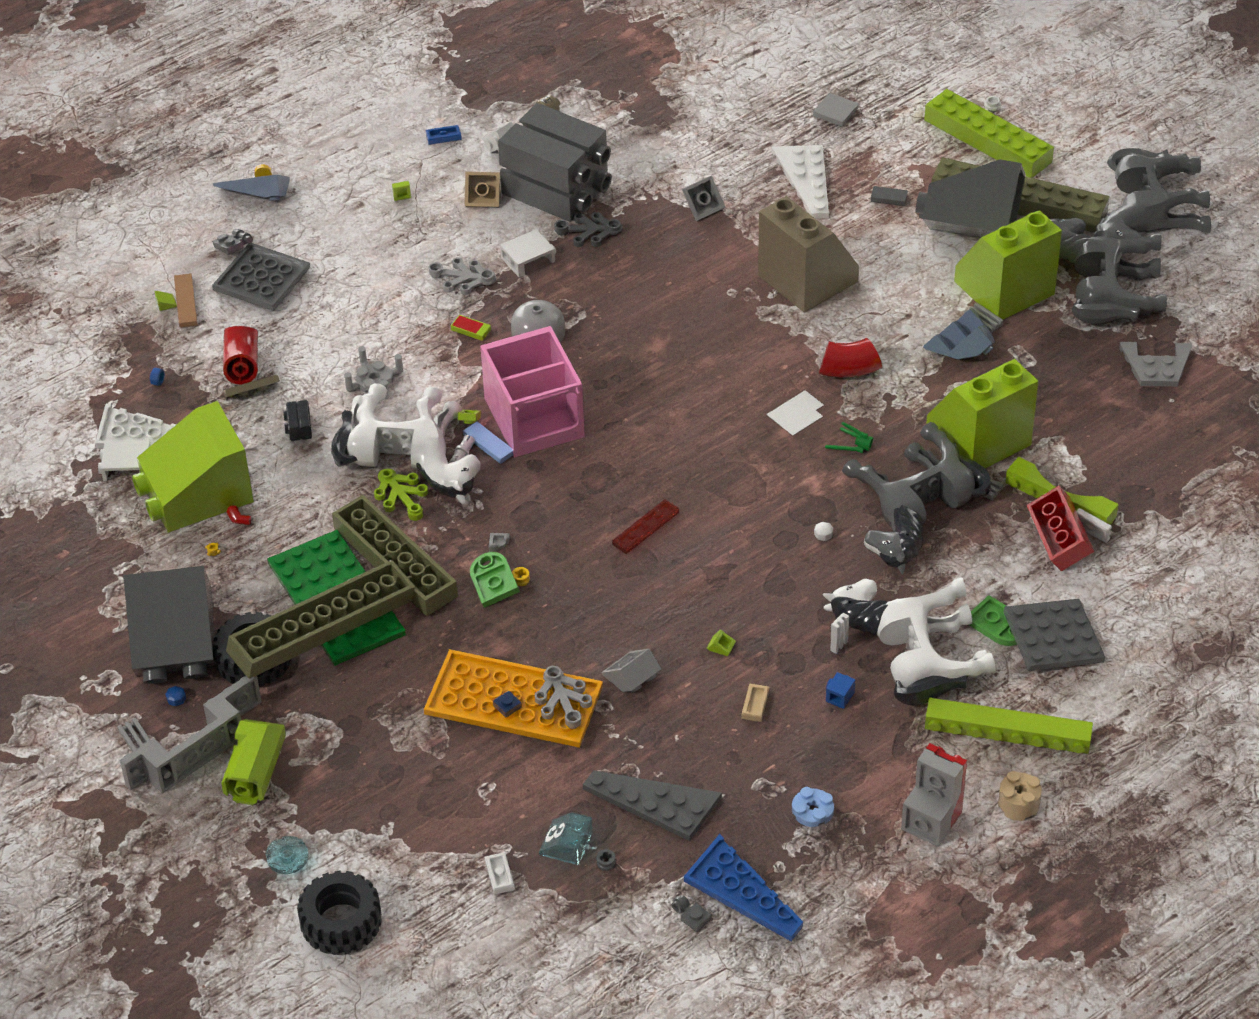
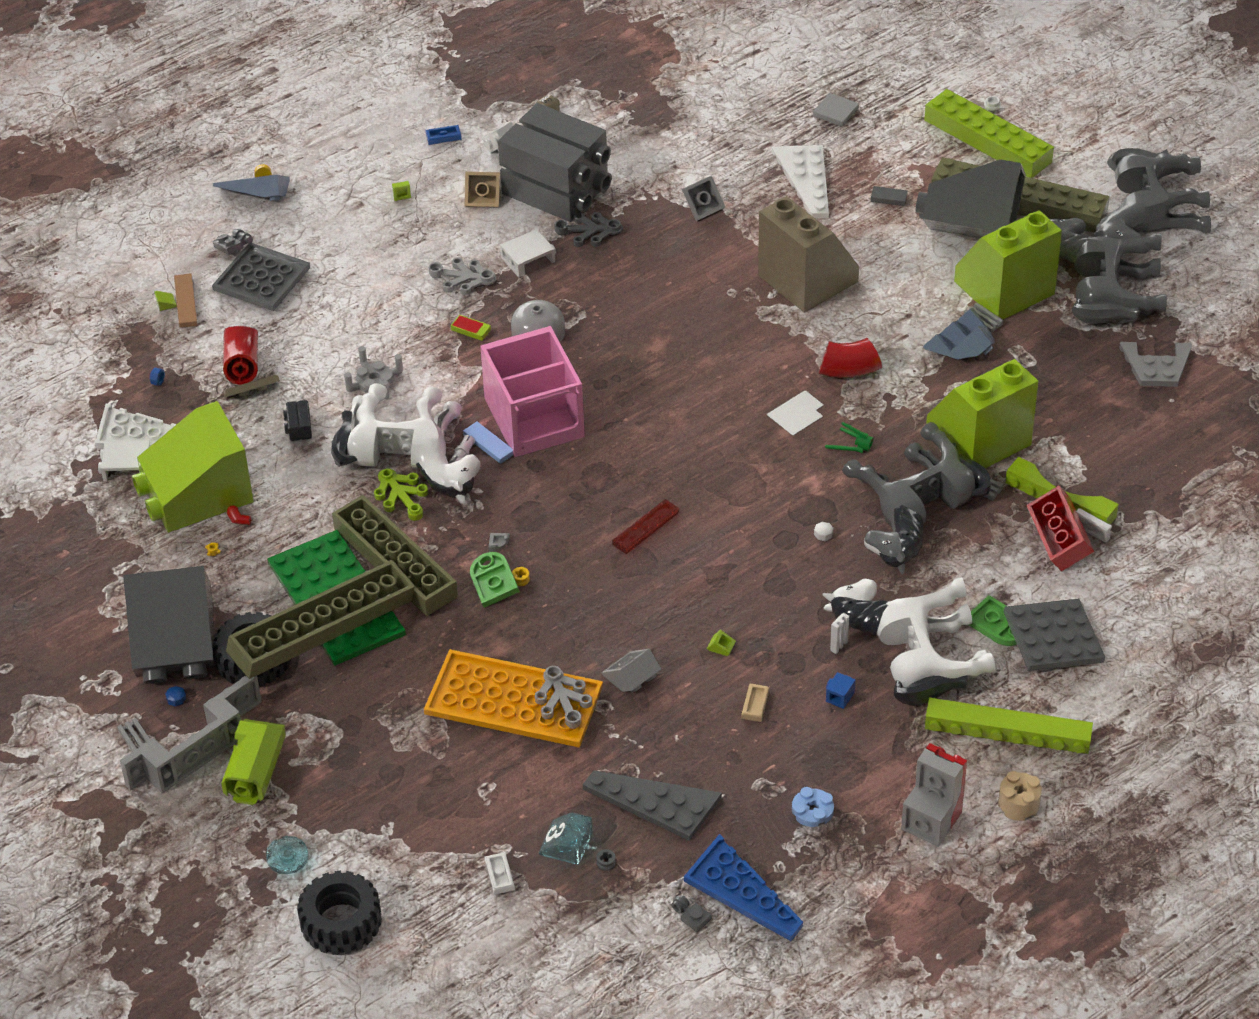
(469, 416): lime plate -> none
(507, 704): dark blue plate -> none

